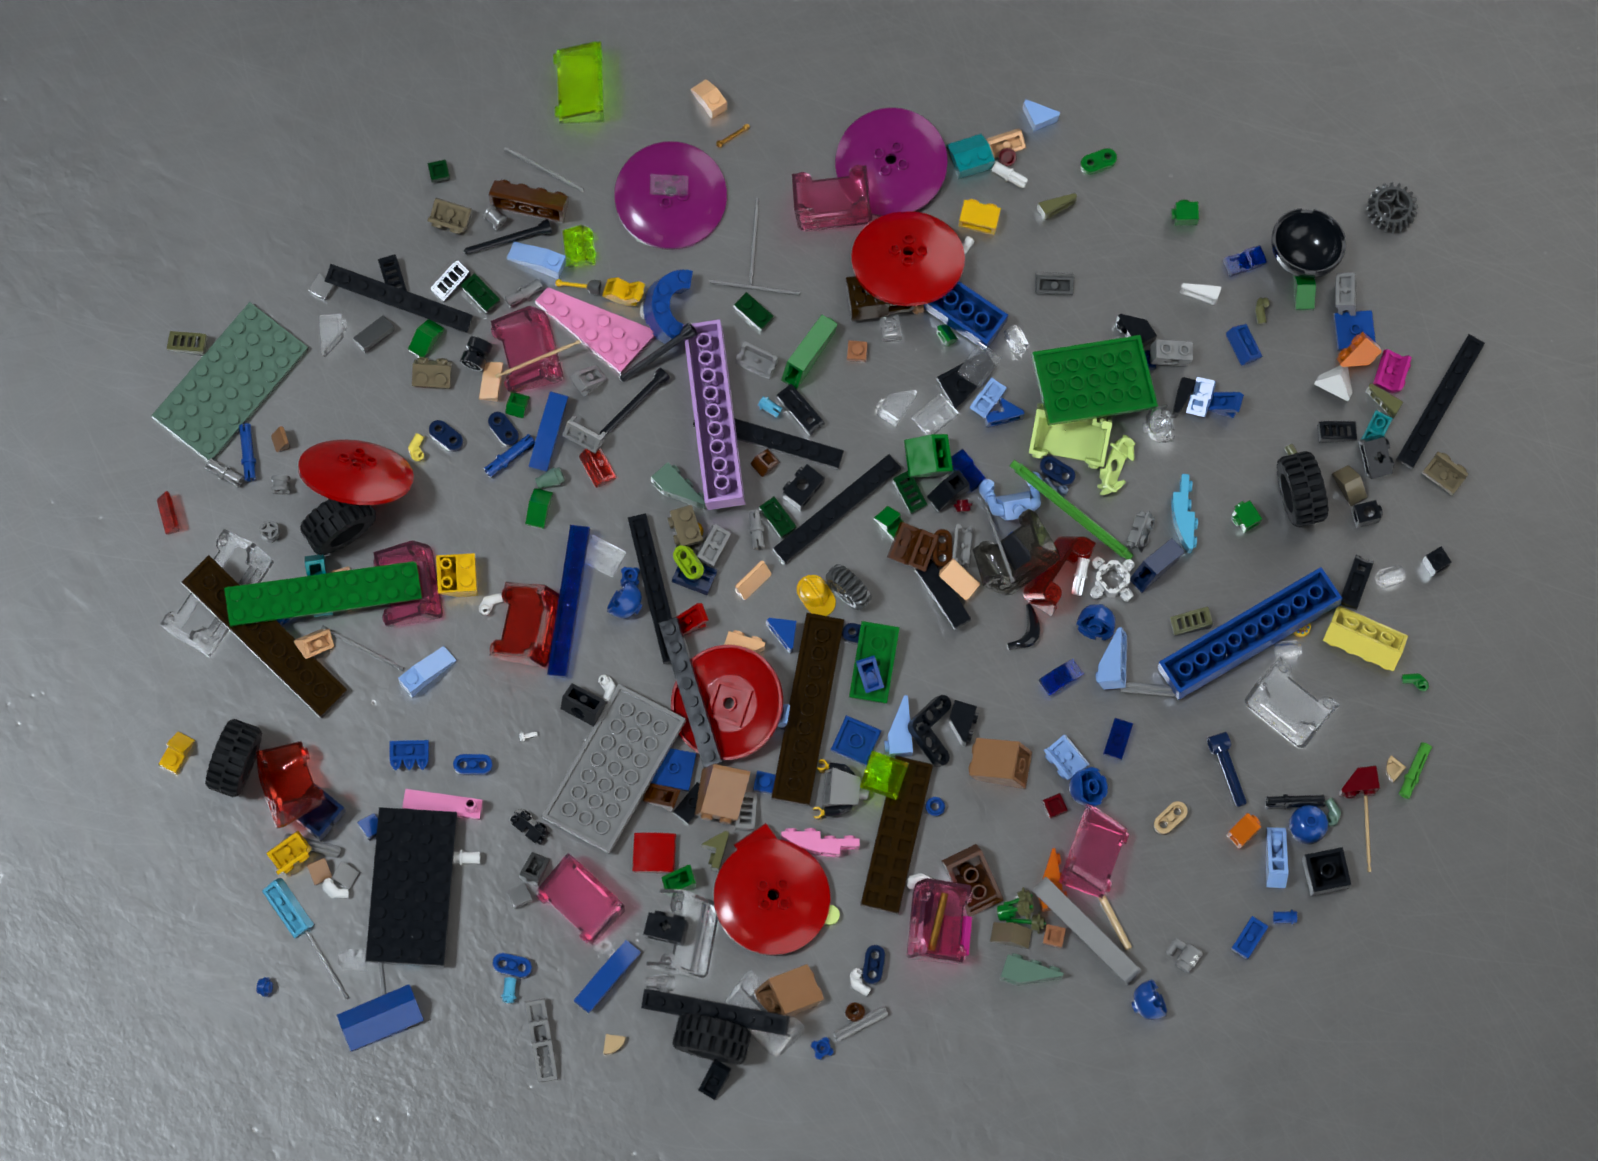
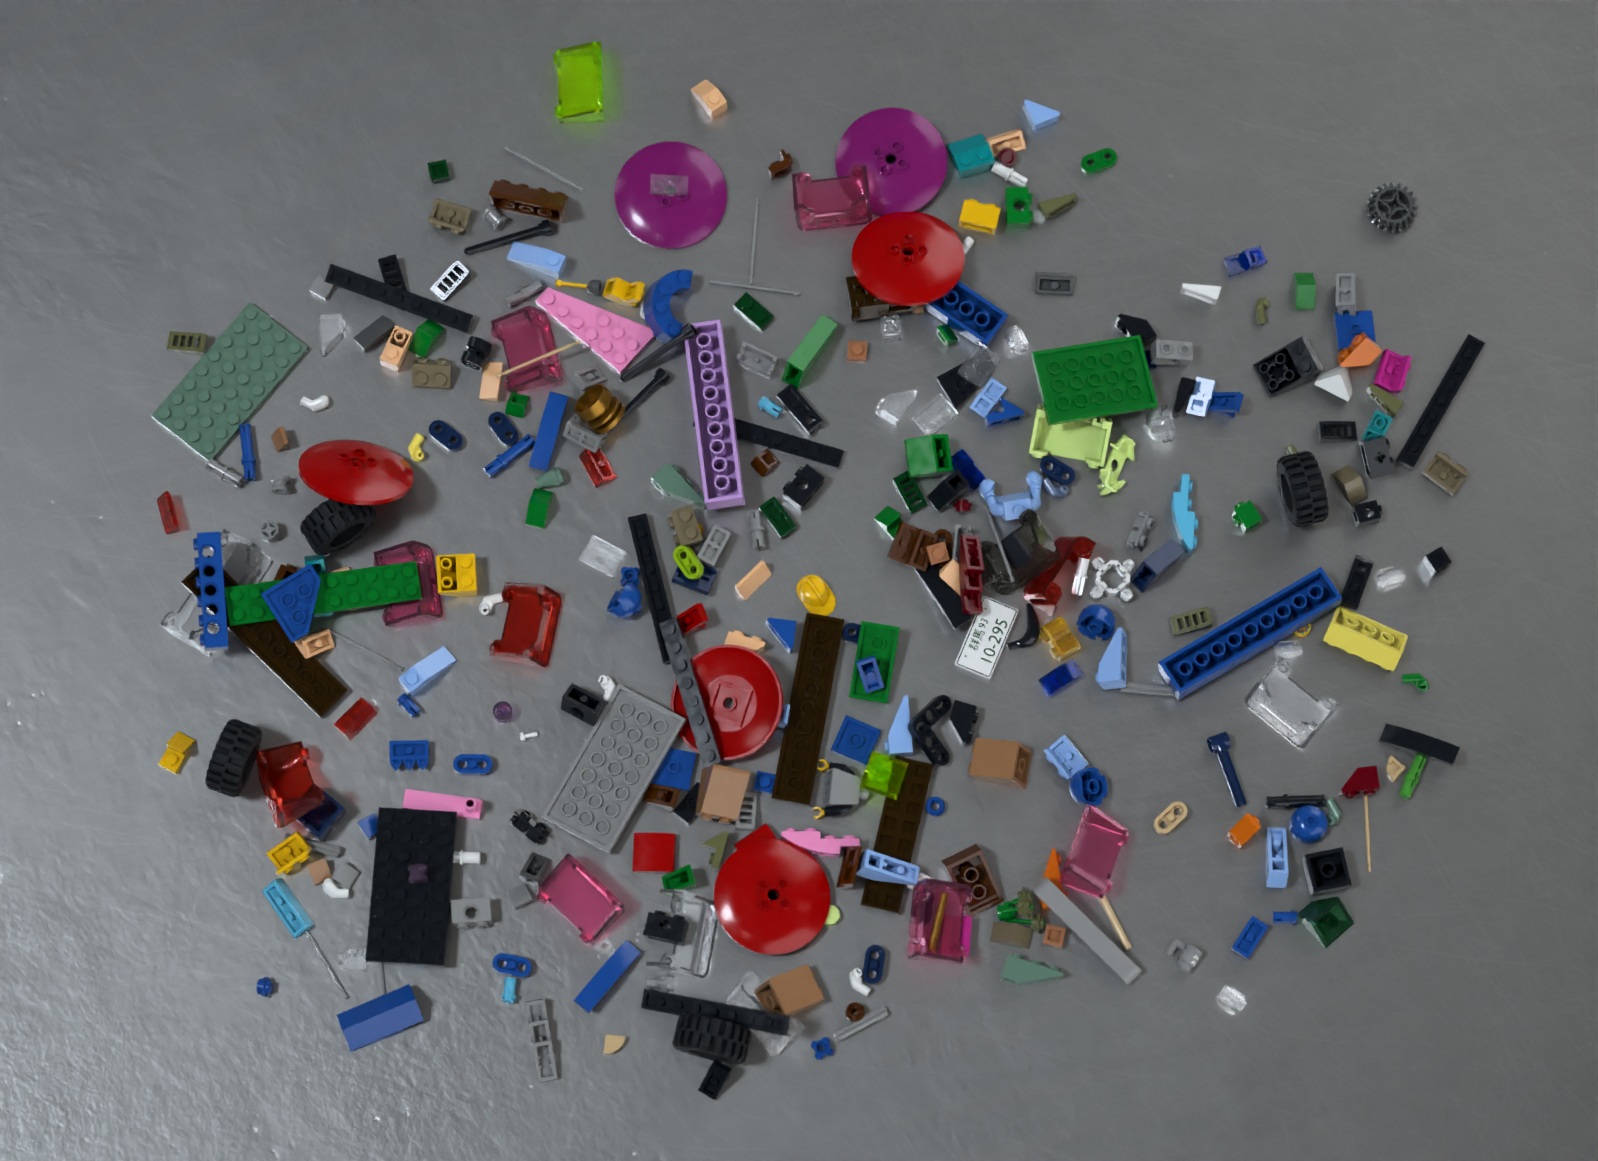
(211, 541): none -> blue brick
(284, 571): none -> reddish brown bracket
(294, 602): none -> blue plate
(316, 404): none -> white arm
(355, 718): none -> clear red slope
(396, 349): none -> light nougat slope
(406, 702): none -> blue pin
(417, 873): none -> clear purple wheel
(461, 906): none -> light grey brick
(480, 293): dark green plate -> none
(502, 716): none -> clear purple wheel
(568, 601): clear blue plate -> none
(579, 246): clear neon green bracket -> none
(599, 409): none -> pearl gold wheel
(719, 143): pearl gold hinge -> none
(780, 168): none -> reddish brown bracket
(836, 509): black plate -> none
(848, 587): dark grey gear -> none
(849, 867): none -> reddish brown slope
(886, 869): none -> light blue slope
(937, 553): none -> nougat plate
(970, 571): none -> dark red slope
(986, 638): none -> white tile
(1014, 218): none -> green brick
(1054, 805): dark red tile -> none
(1060, 639): none -> clear yellow brick
(1071, 510): bright green piece -> none
(1118, 739): clear blue plate -> none
(1148, 1001): blue cylinder -> none
(1185, 213): green brick -> none
(1232, 998): none -> clear brick
(1243, 344): blue slope -> none
(1289, 367): none -> black slope
(1308, 243): black piece -> none
(1326, 919): none -> clear green slope
(1419, 744): none -> black slope

